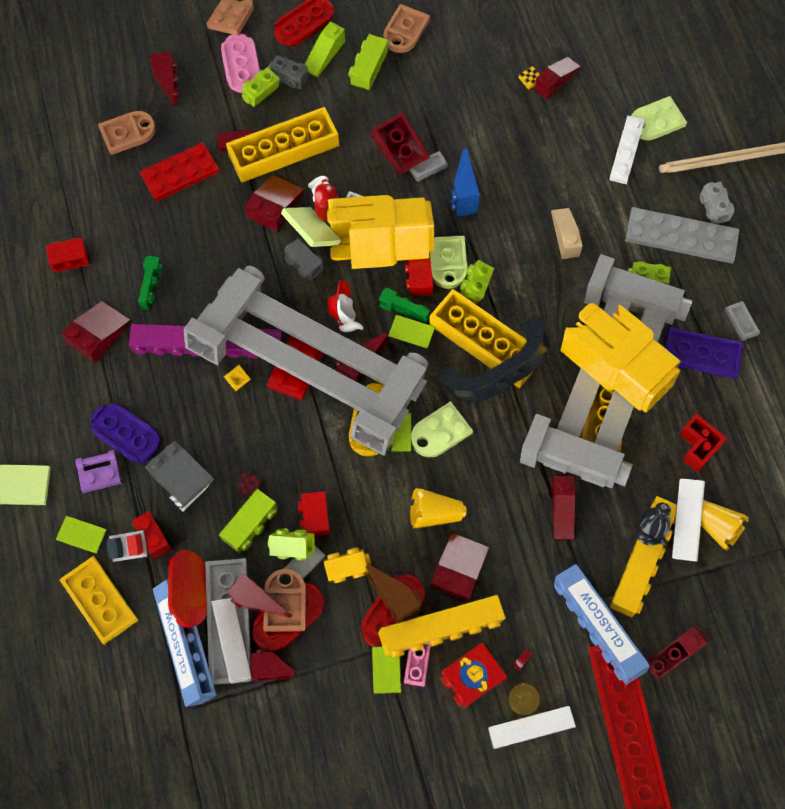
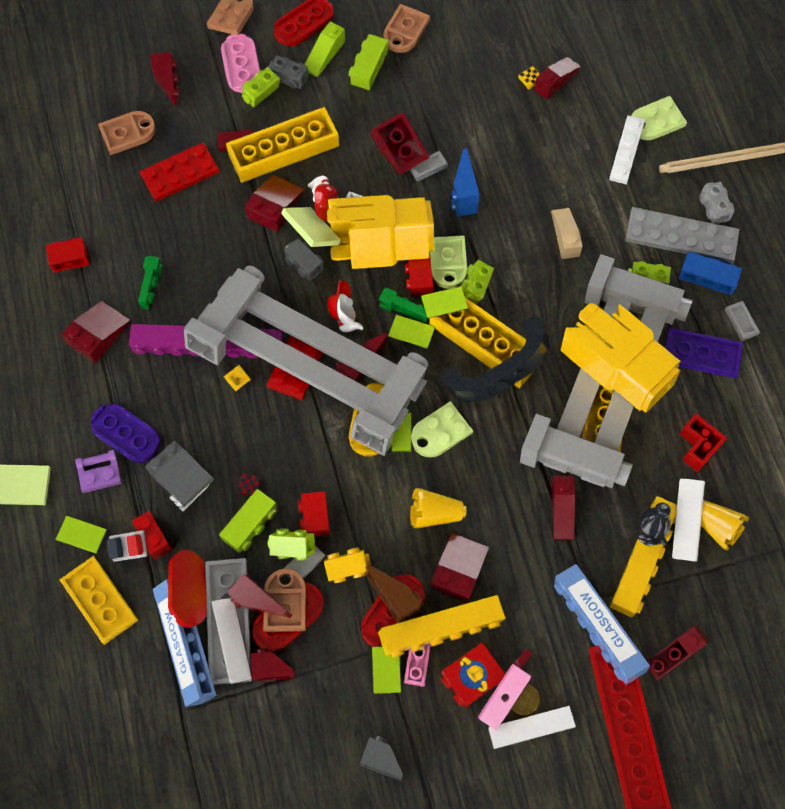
(380, 758): none -> dark grey slope
(444, 302): none -> lime piece
(497, 708): none -> bright pink tile
(710, 273): none -> blue brick

